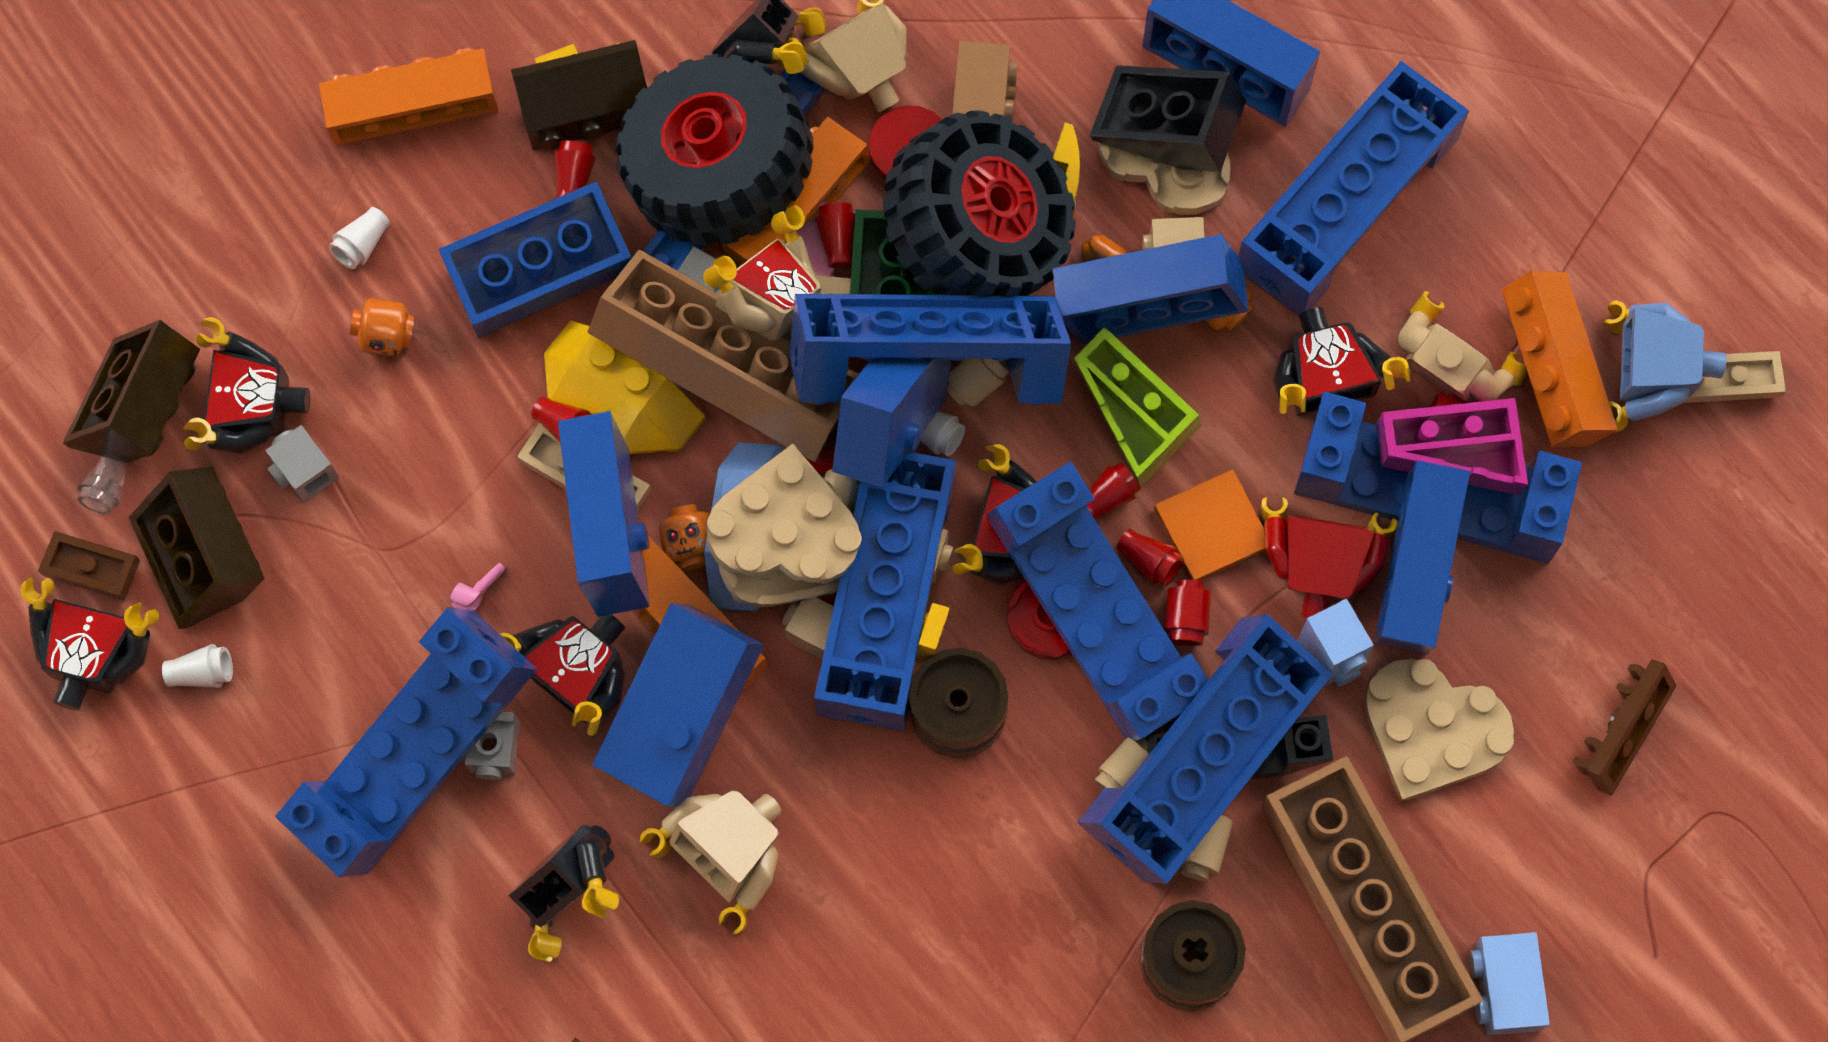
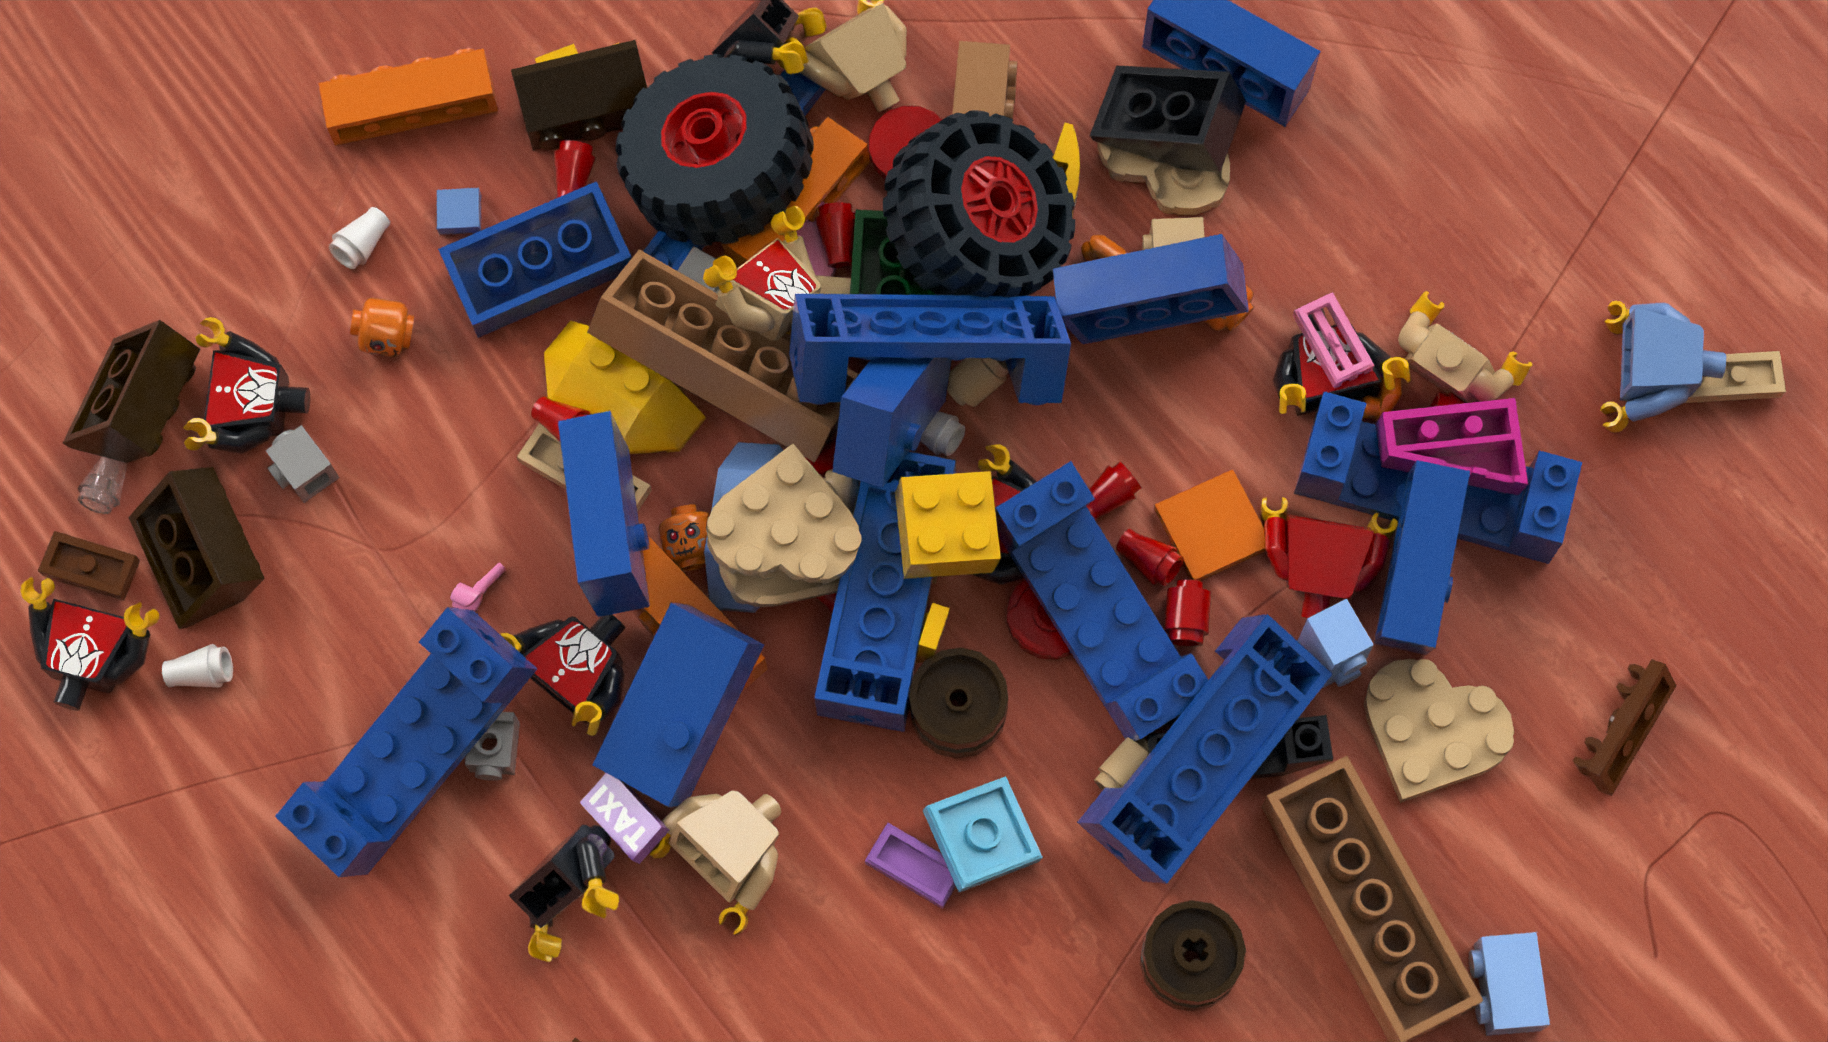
(458, 211): none -> medium blue tile
(624, 817): none -> tile
(808, 625): tan brick -> none
(912, 865): none -> medium lavender tile
(947, 524): none -> yellow brick
(982, 834): none -> medium azure tile
(1136, 405): lime wedge -> none
(1209, 853): tan brick -> none
(1349, 371): none -> bright pink tile
(1350, 187): blue plate -> none
(1383, 402): none -> orange arm
(1559, 359): orange brick -> none

